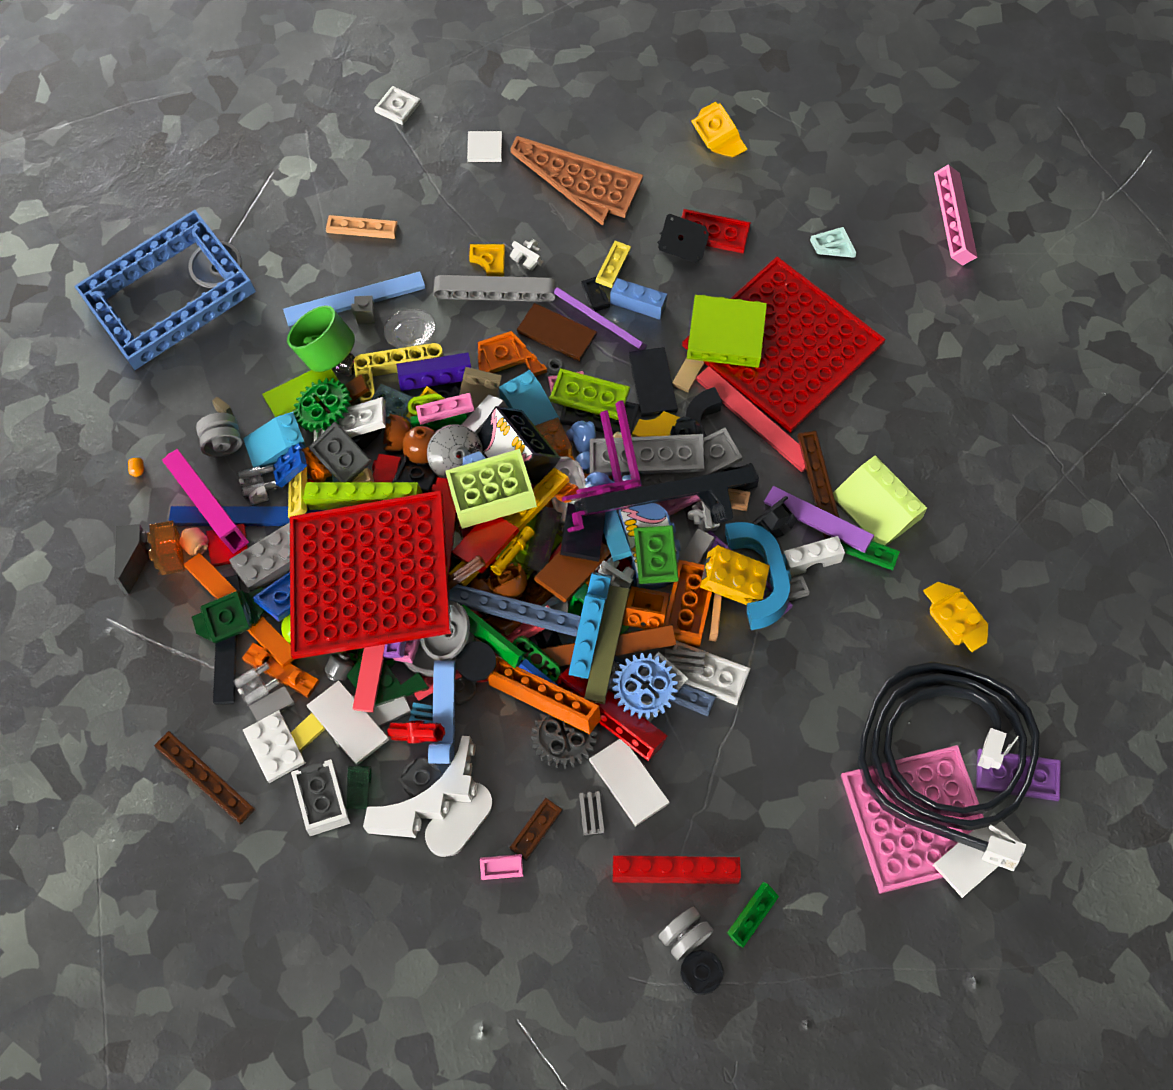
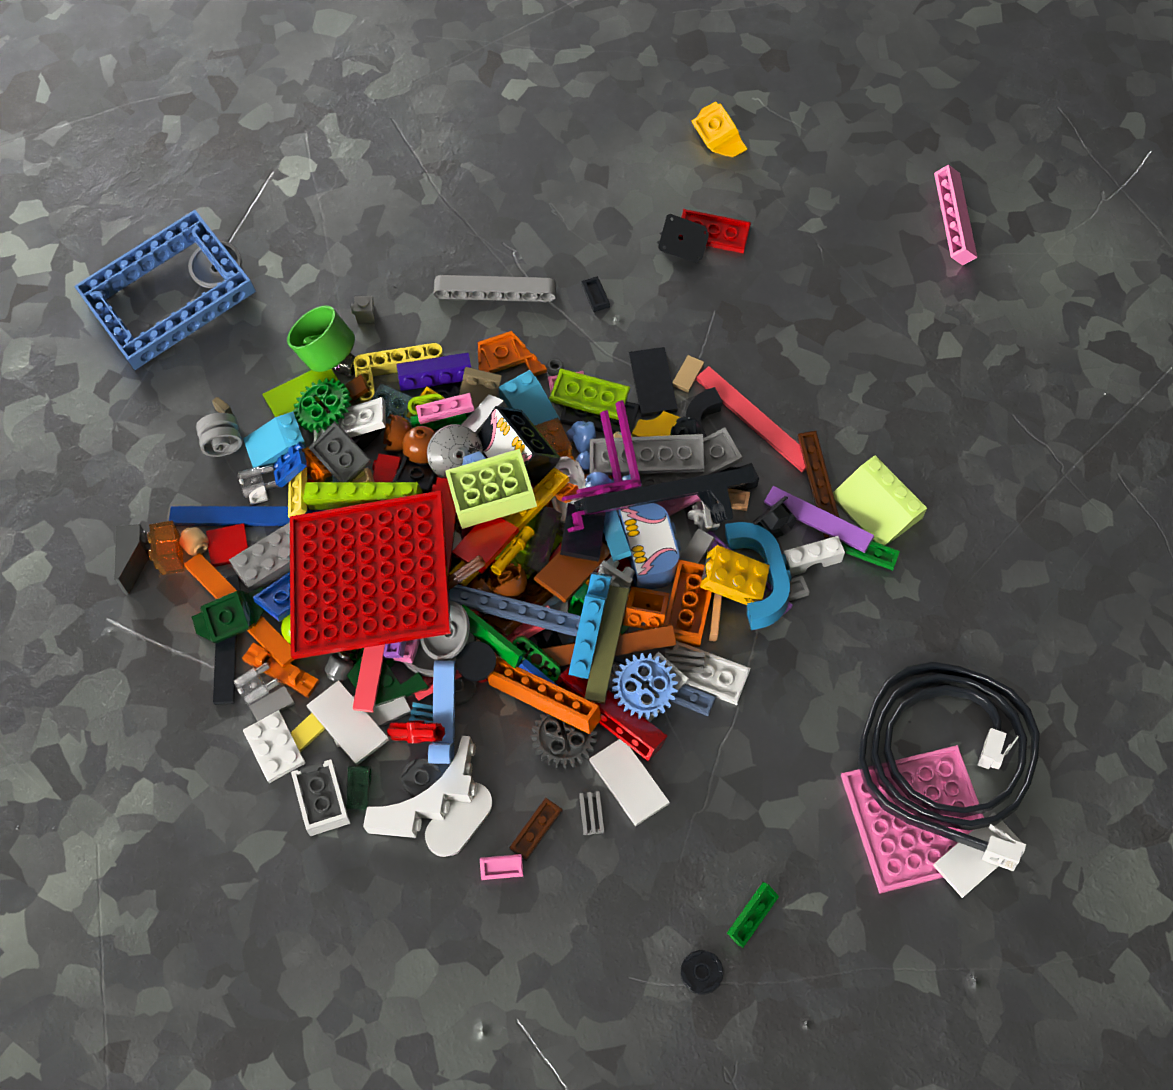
(136, 467): light orange piece -> none
(204, 777): reddish brown tile -> none
(205, 501): dark pink brick -> none
(343, 301): light blue tile -> none
(361, 226): light nougat tile -> none
(397, 105): white tile -> none
(409, 328): clear piece -> none
(484, 146): white tile -> none
(490, 257): yellow tile -> none
(520, 251): white hips -> none
(556, 332): reddish brown tile -> none
(584, 181): nougat wing -> none
(600, 319): medium lavender tile -> none
(613, 264): light yellow plate -> none
(638, 298): medium blue brick -> none
(656, 554): bright green tile -> none
(676, 869): red brick -> none
(685, 933): light grey wheel -> none
(726, 331): lime panel -> none
(806, 346): red plate -> none
(833, 243): light aqua wing -> none
(957, 616): yellow piece -> none
(1044, 782): medium lavender tile -> none

